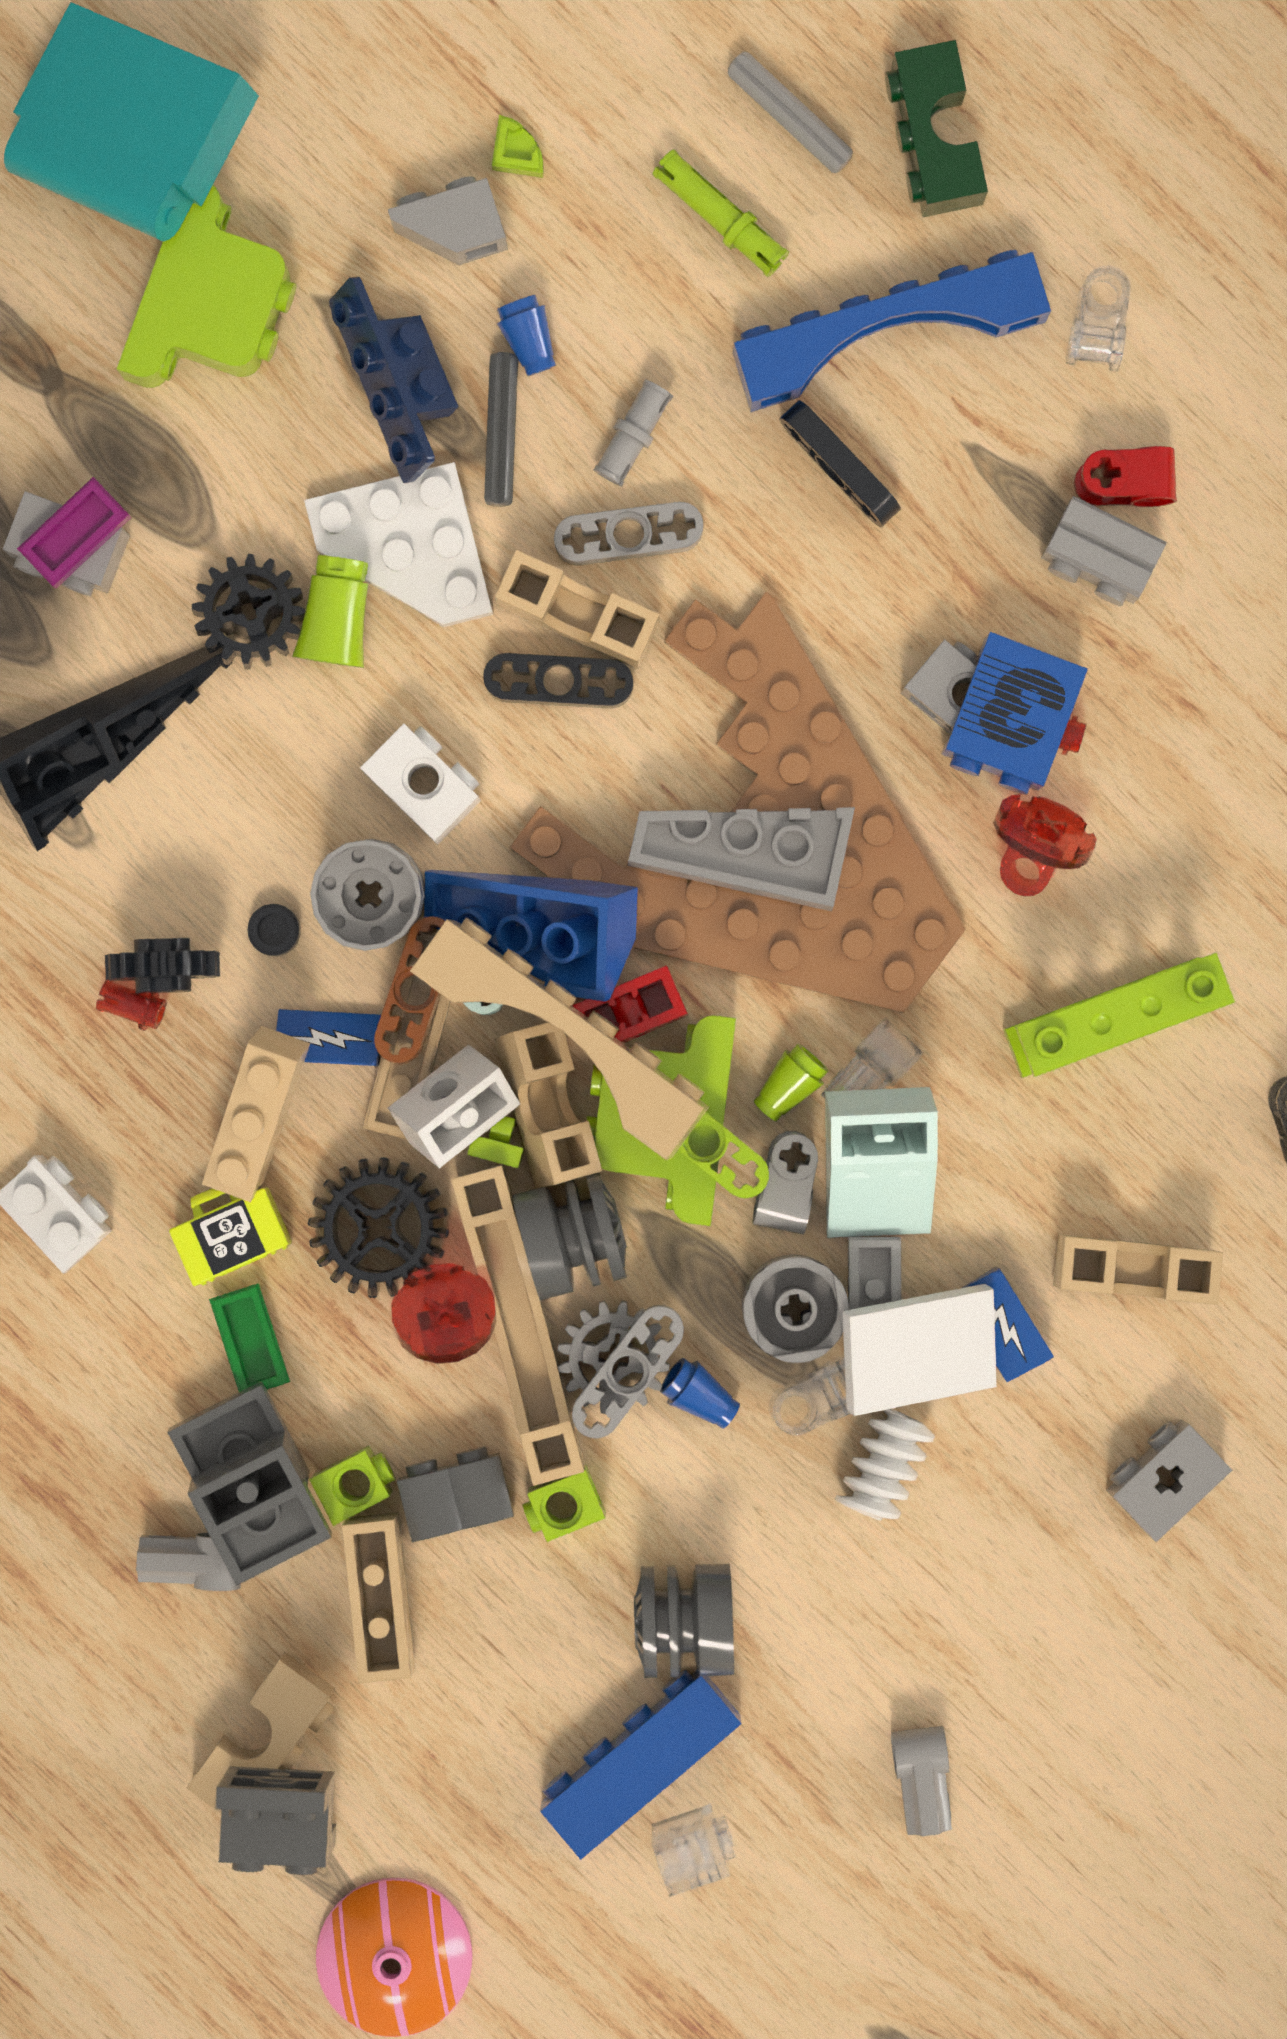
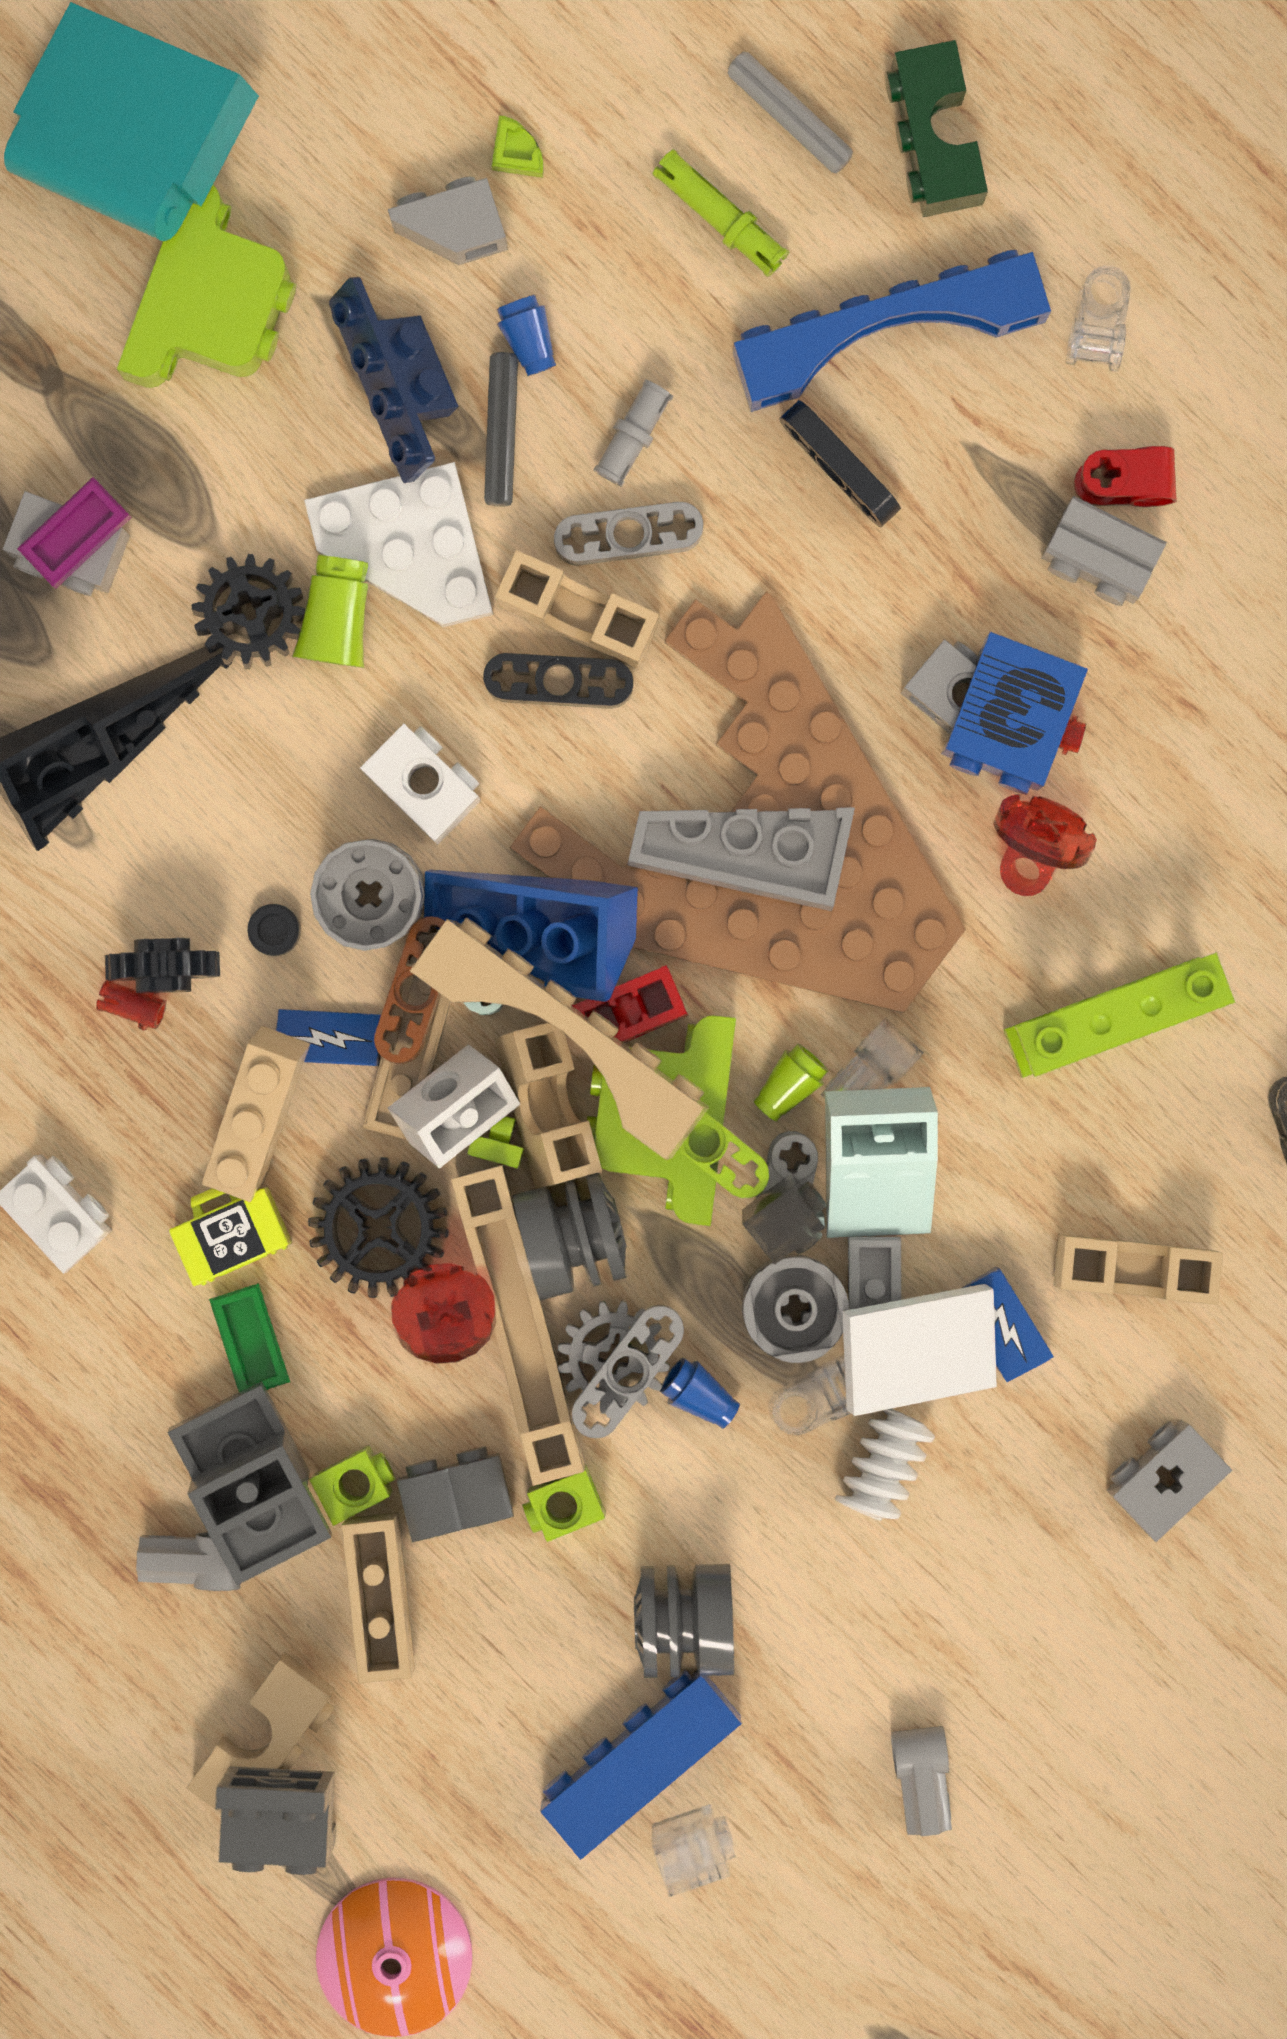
(786, 1218): none -> clear smoke brick

